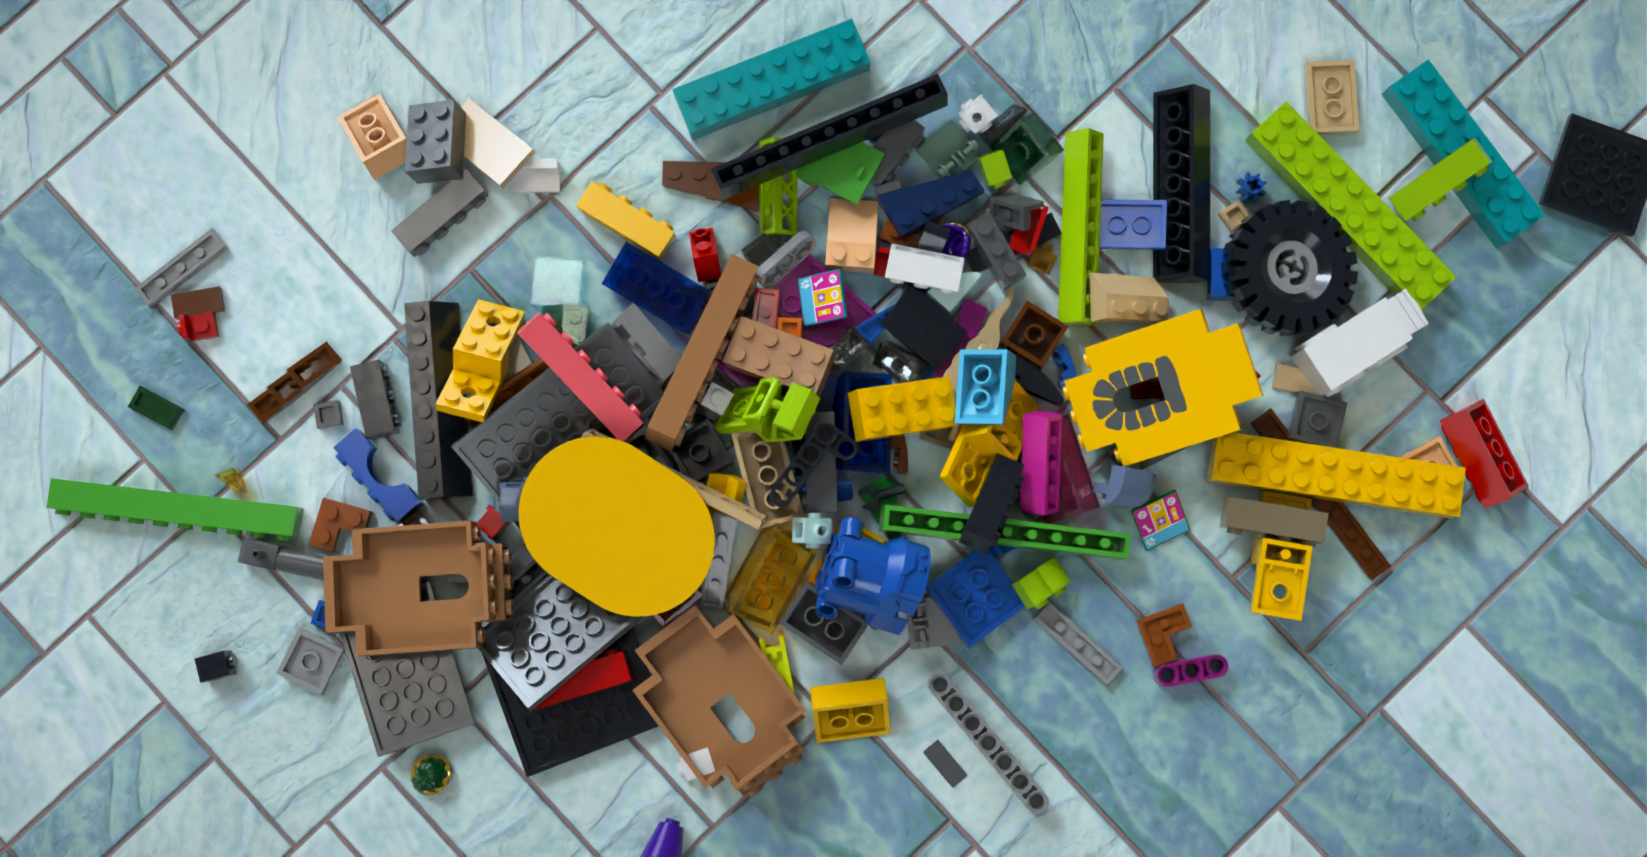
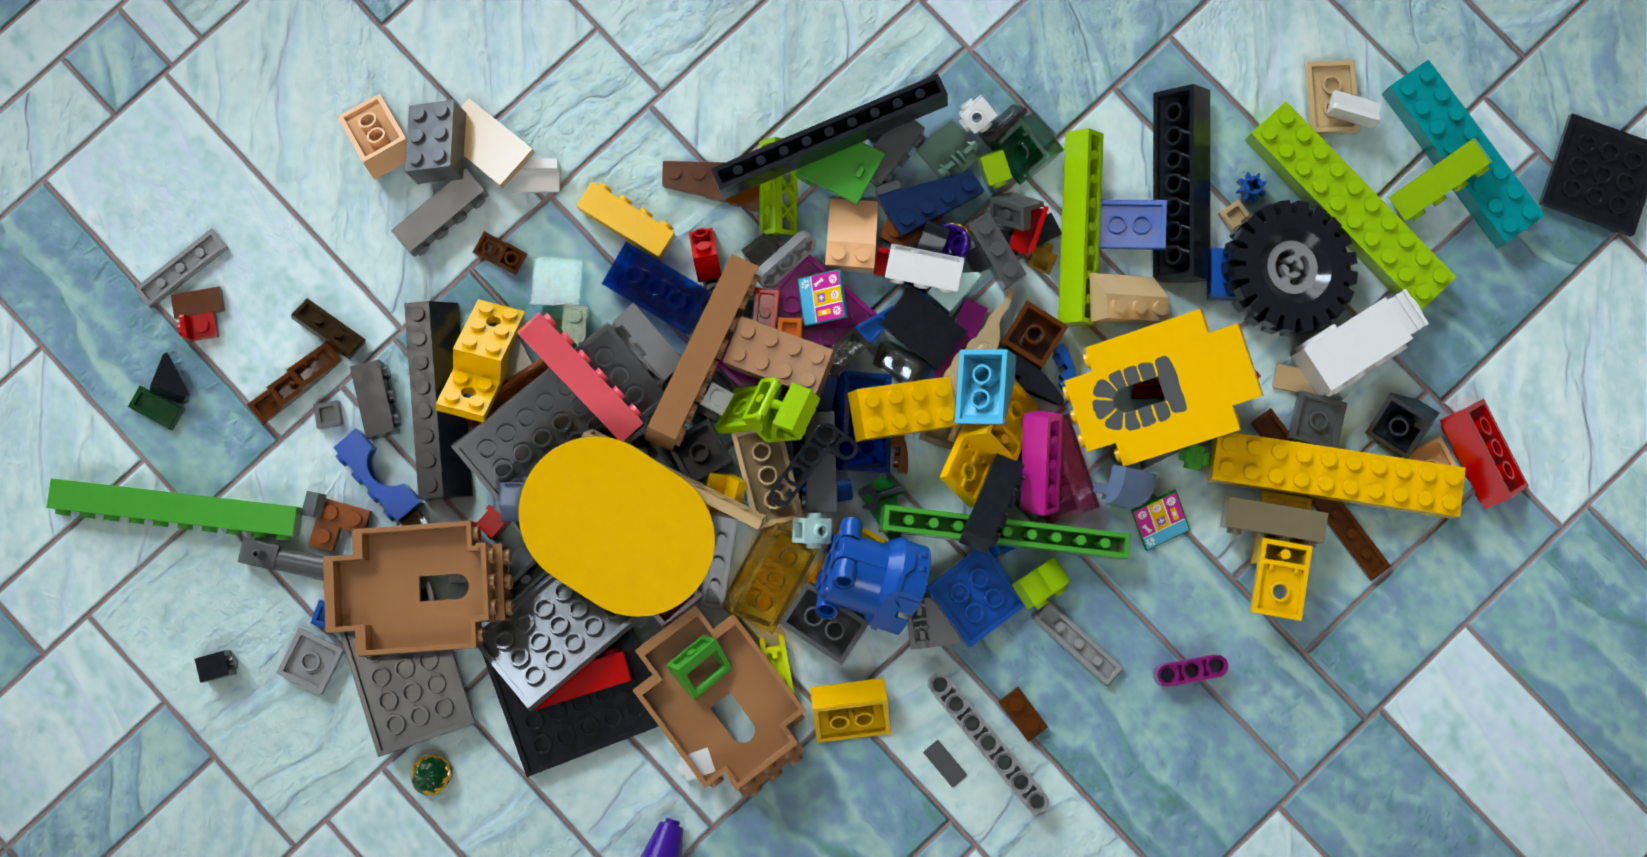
(168, 382): none -> black slope
(233, 479): clear yellow slope -> none
(313, 504): none -> dark grey tile
(328, 328): none -> dark brown tile
(499, 253): none -> reddish brown slope
(691, 658): none -> bright green tile
(772, 79): teal brick -> none
(1023, 714): none -> reddish brown plate
(1156, 631): dark orange plate -> none
(1194, 457): none -> bright green gear
(1354, 109): none -> white panel
(1402, 423): none -> black slope

